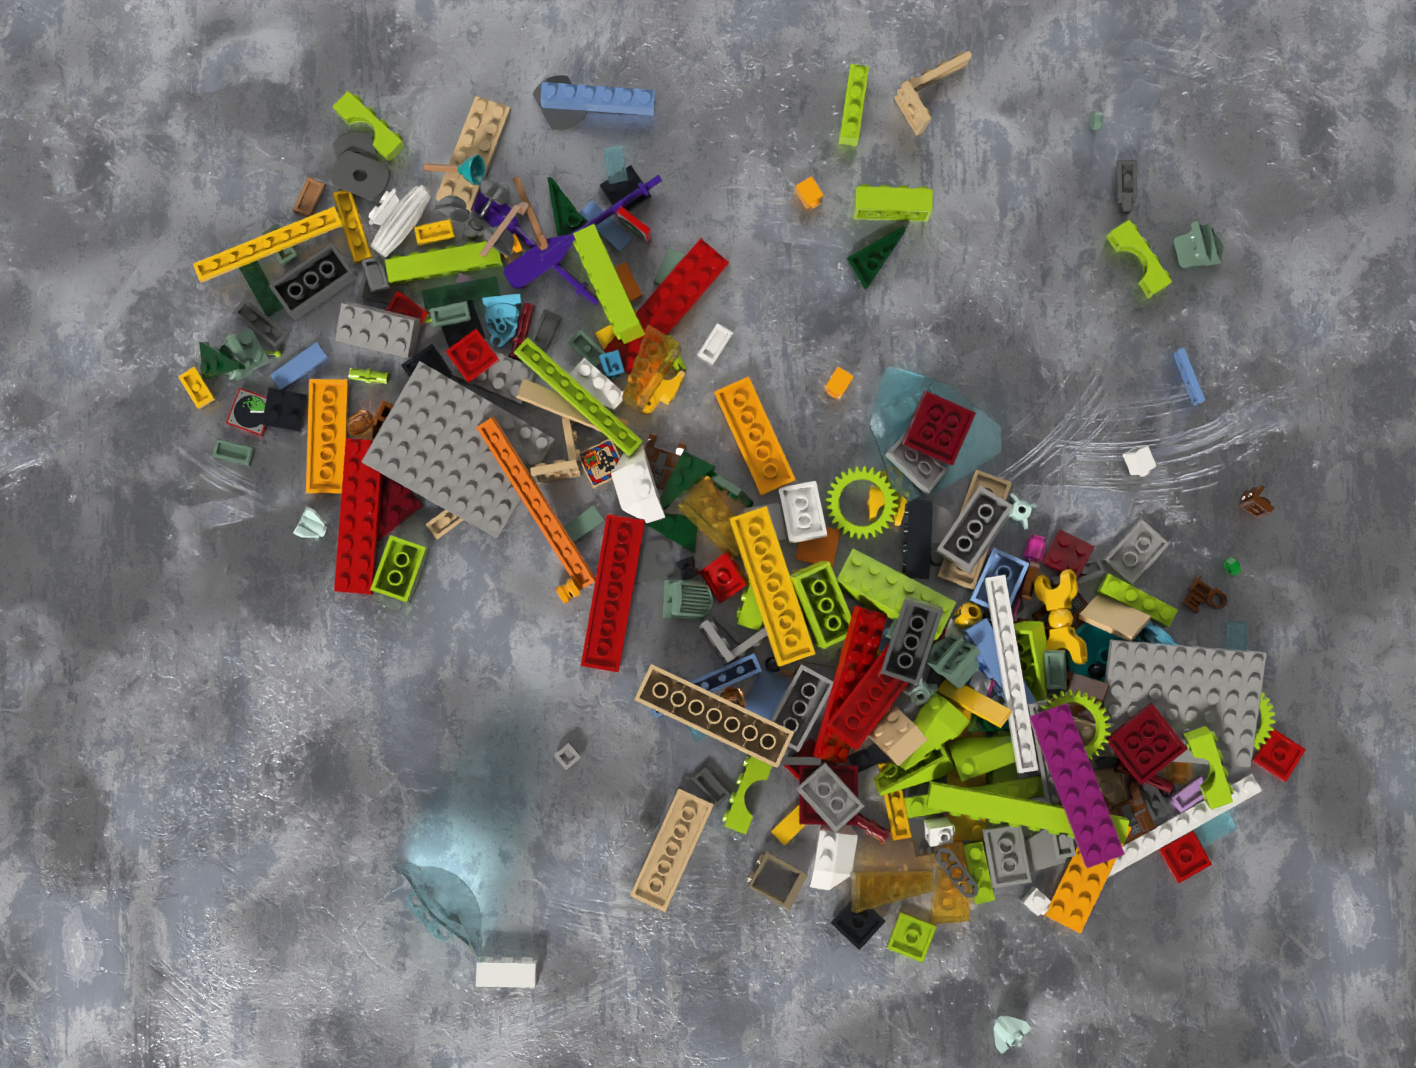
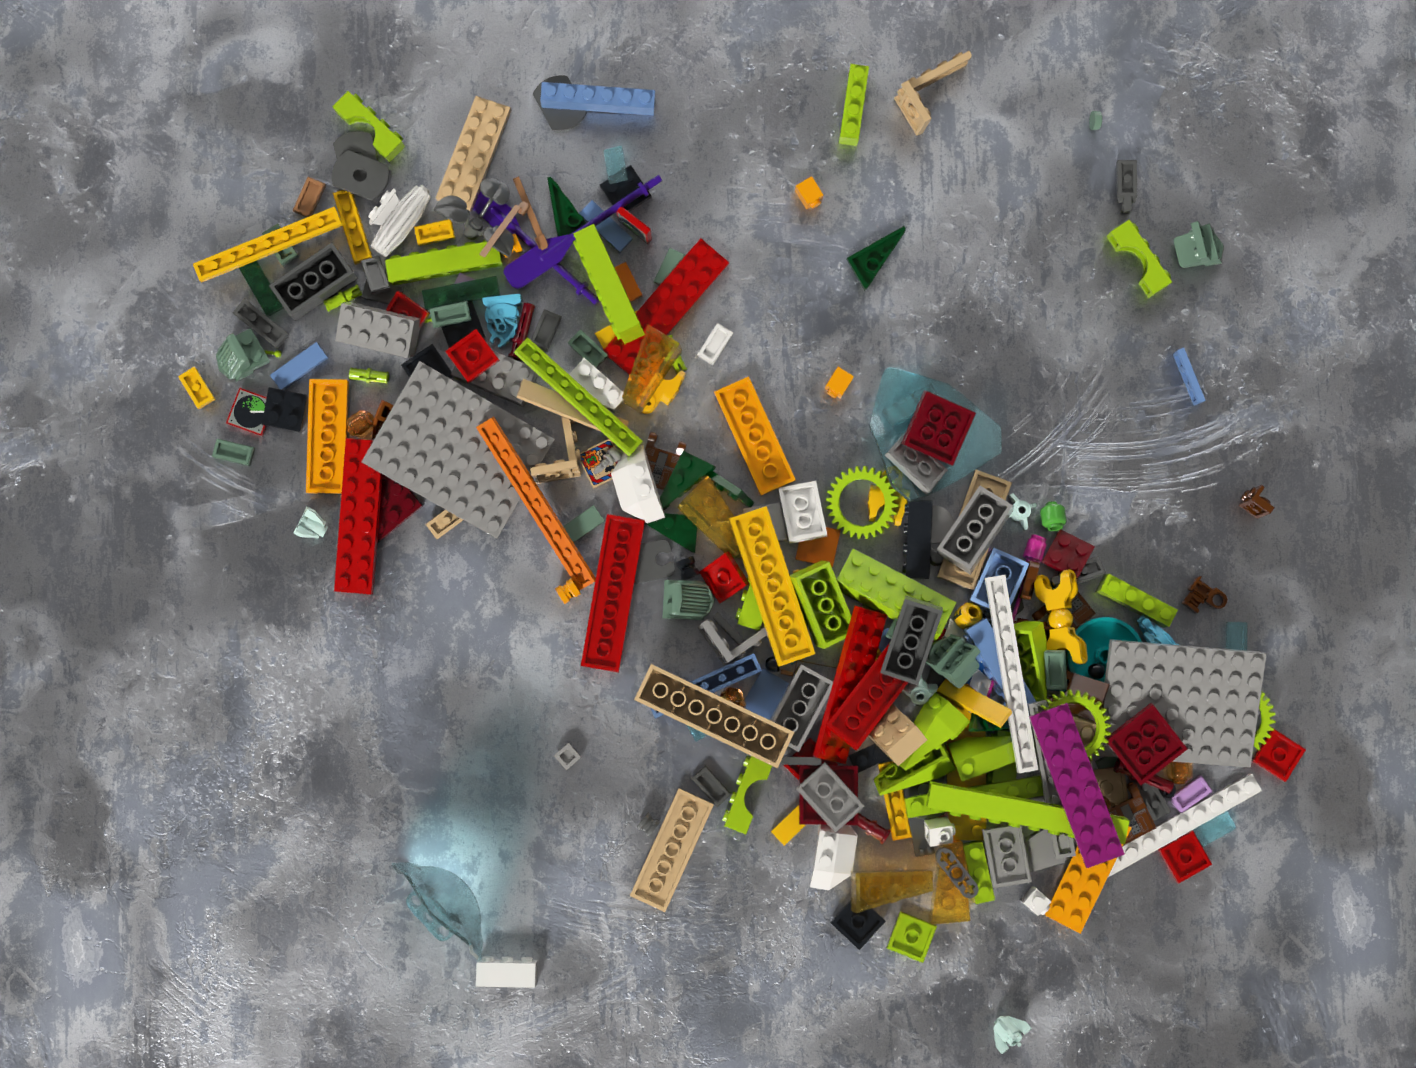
(216, 362): dark green wing -> none
(342, 297): none -> lime pin
(400, 569): lime brick -> none
(472, 169): teal piece -> none
(611, 364): dark azure bracket -> none
(613, 455): none -> light grey bar
(794, 889): dark tan window -> none
(892, 203): lime brick -> none
(1053, 516): none -> bright green head
(1114, 617): tan tile -> none
(1136, 552): light grey tile -> none
(1139, 460): white brick -> none
(1215, 787): lime arch -> none
(1232, 566): green tile -> none

